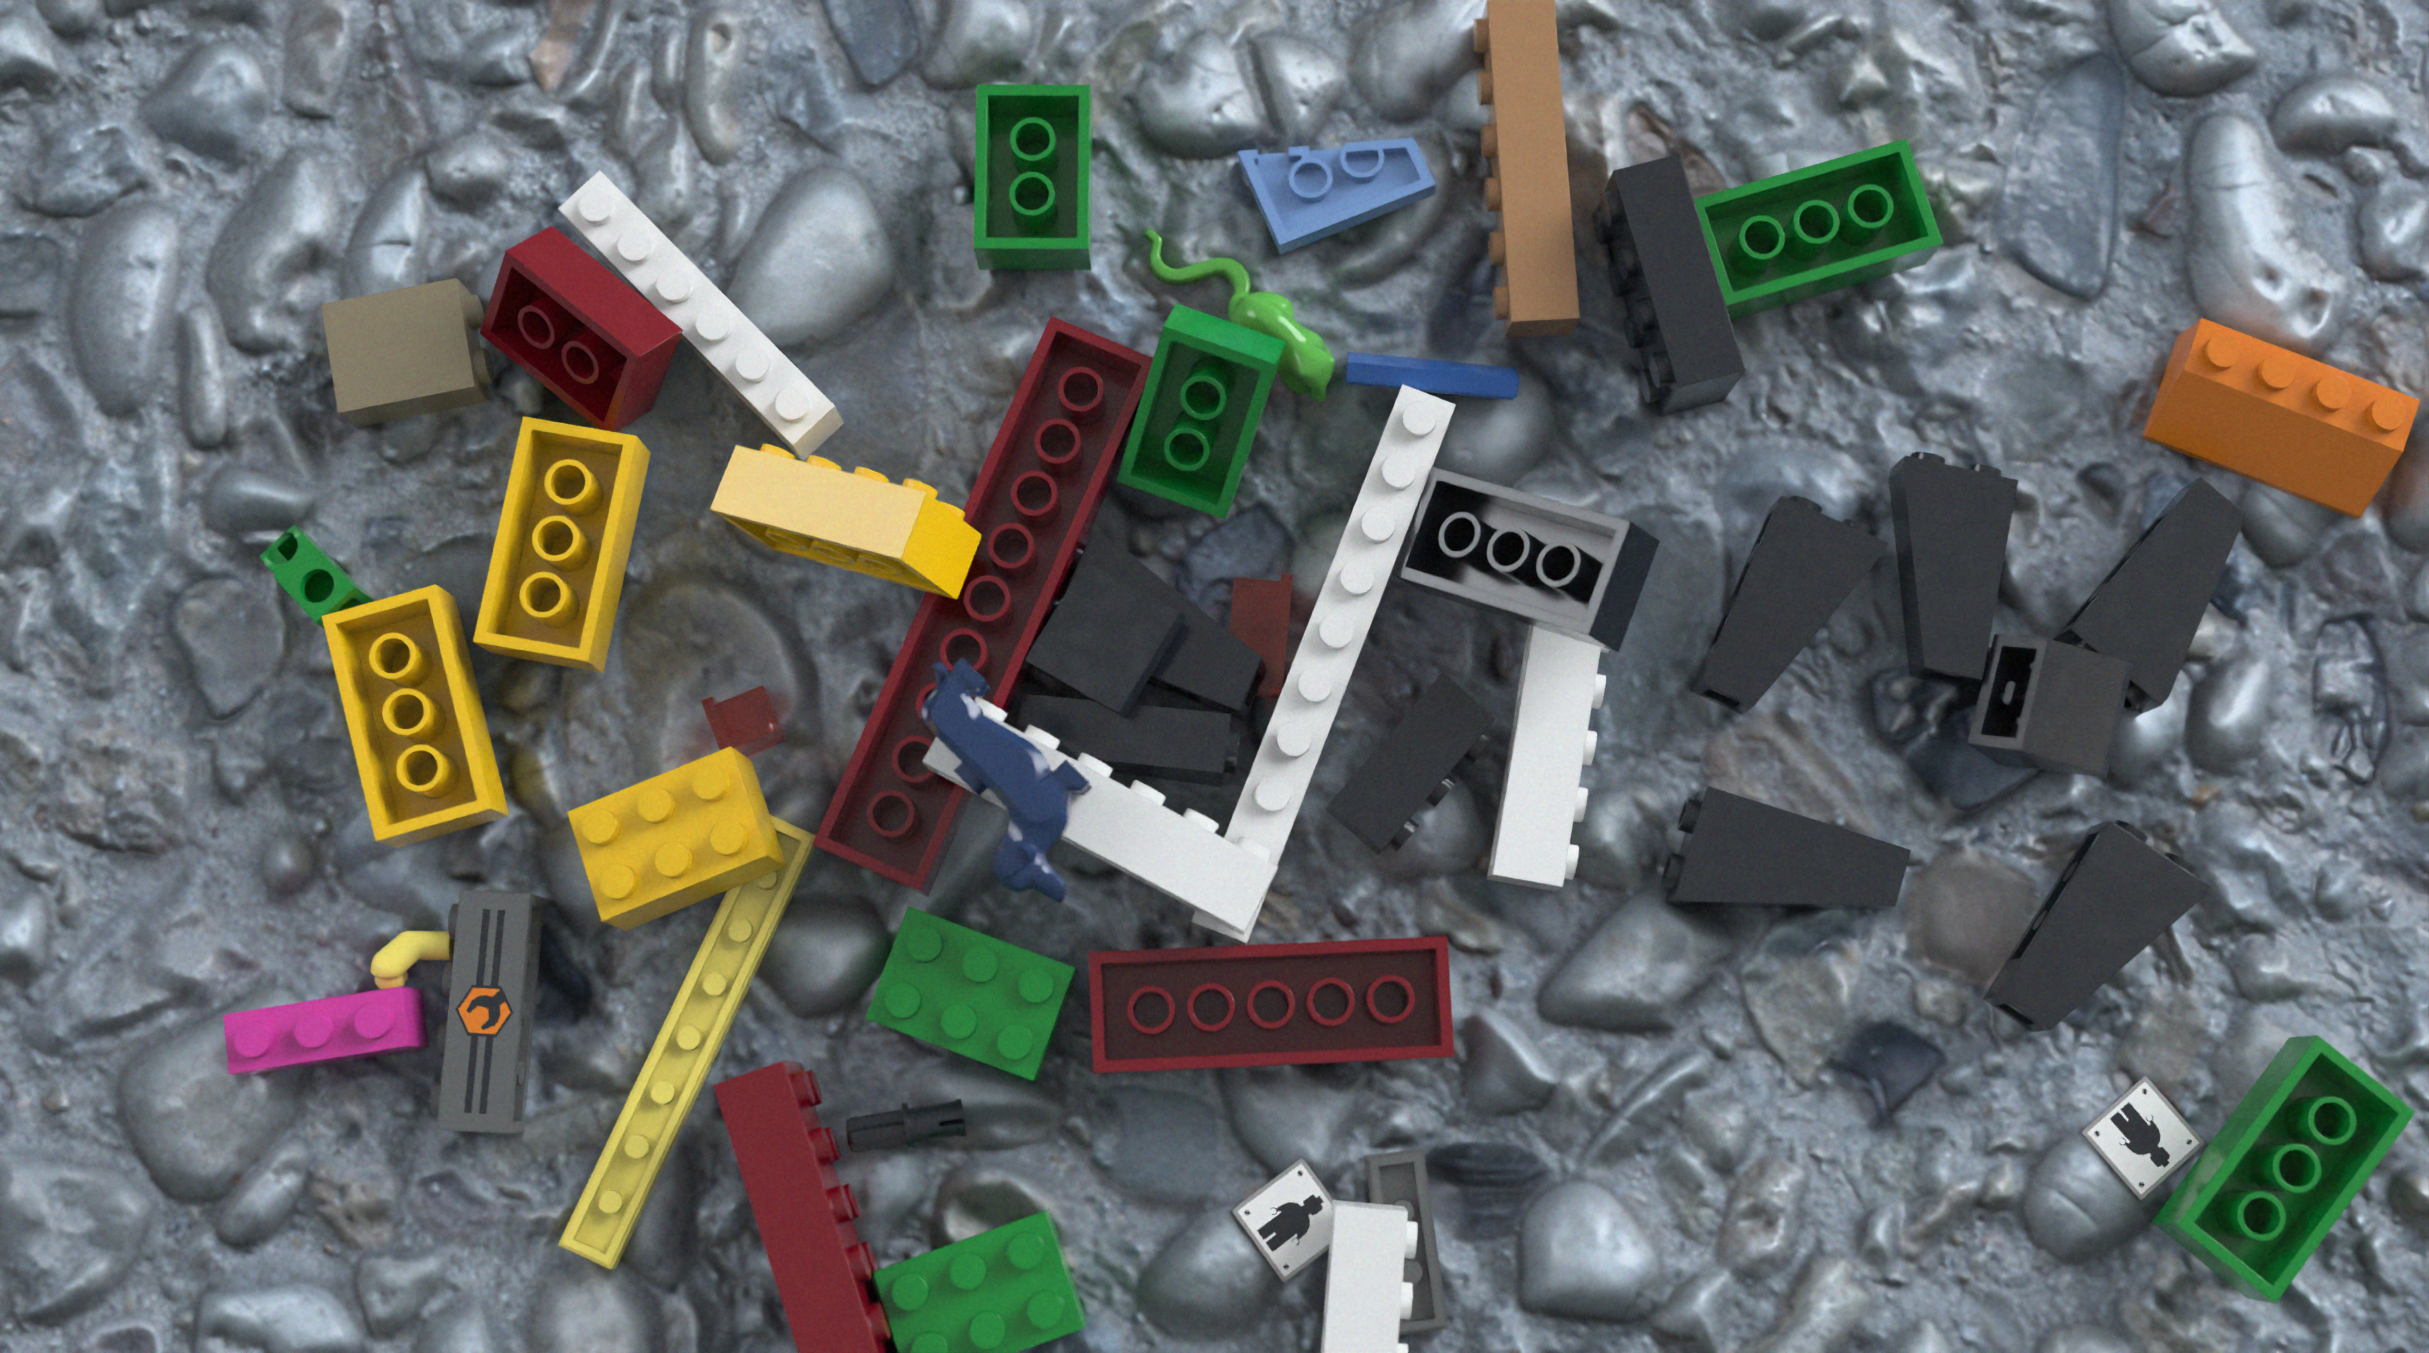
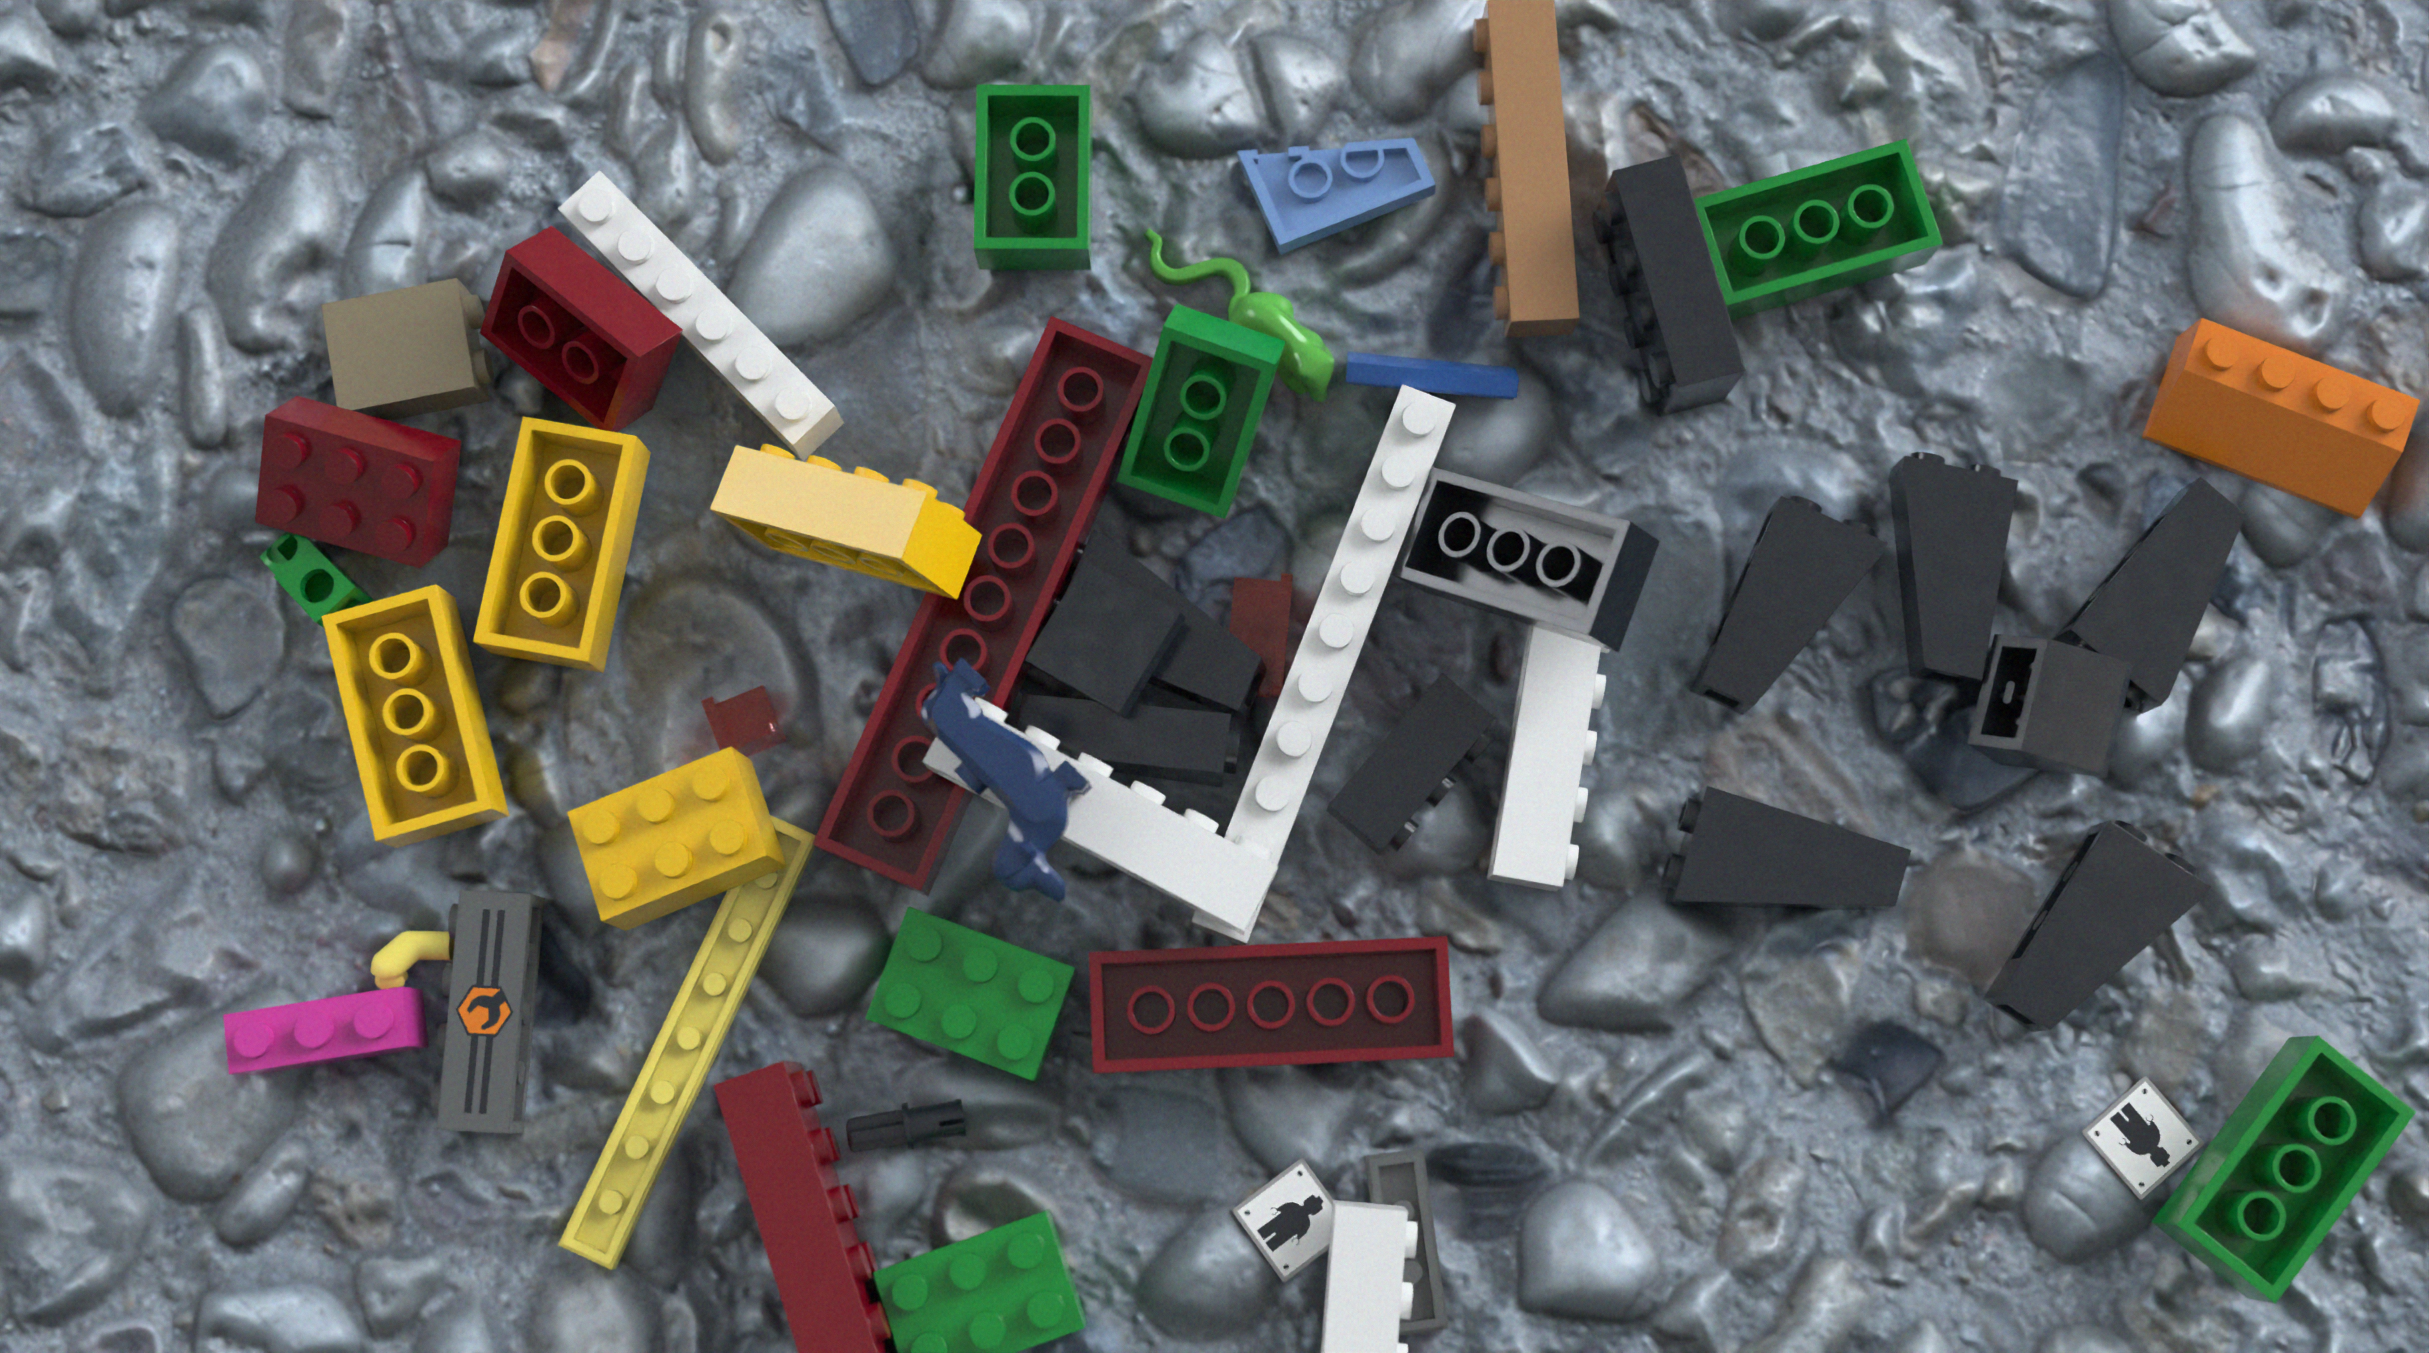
(357, 481): none -> dark red brick

